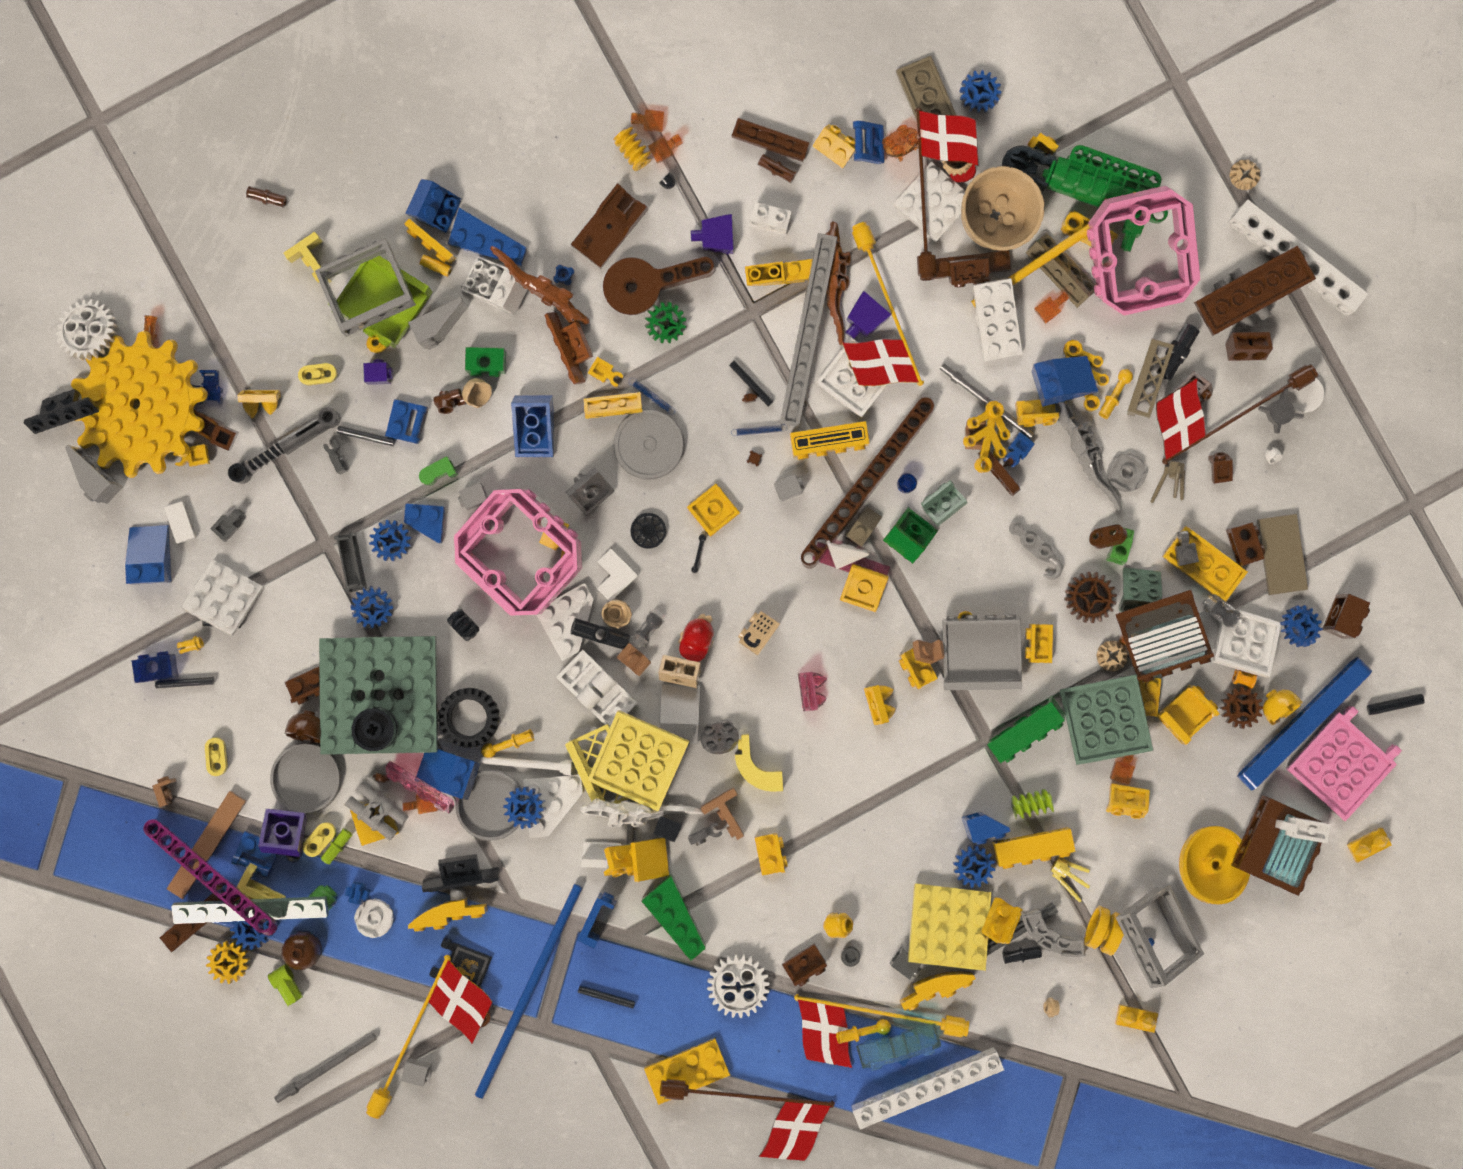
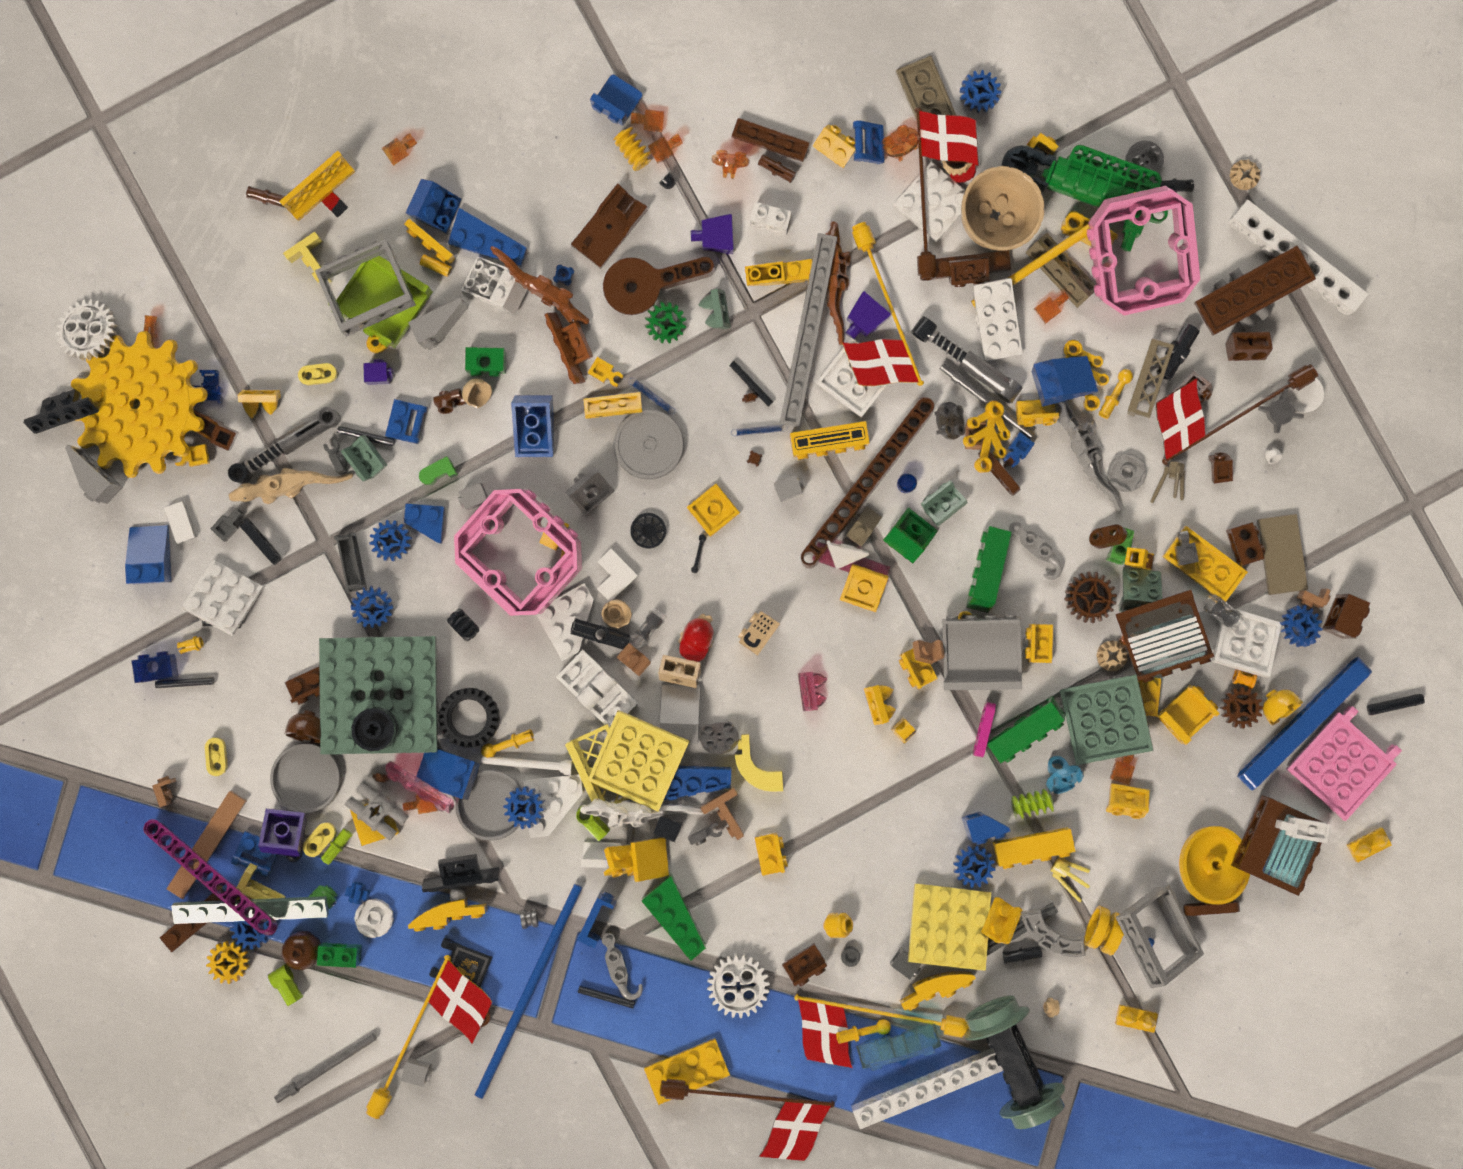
(260, 541): none -> black beam
(286, 483): none -> tan animal
(317, 186): none -> yellow fence
(335, 204): none -> sticker
(339, 955): none -> green brick
(364, 458): none -> sand green bracket
(396, 150): none -> clear orange plate
(529, 918): none -> flat silver wheel
(593, 825): none -> lime piece
(616, 100): none -> blue bracket
(617, 967): none -> light grey piece
(698, 779): none -> blue wing
(716, 301): none -> sand green tile
(730, 162): none -> clear orange plate
(903, 730): none -> yellow leg
(950, 420): none -> flat silver plate
(984, 729): none -> dark pink beam
(988, 570): none -> green wedge
(1004, 386): none -> piece
(1032, 1100): none -> brick
(1064, 778): none -> dark azure tile
(1140, 558): none -> yellow leg
(1151, 152): none -> flat silver plate
(1178, 185): none -> black axle
(1196, 909): none -> reddish brown beam
(1312, 600): none -> medium nougat bracket

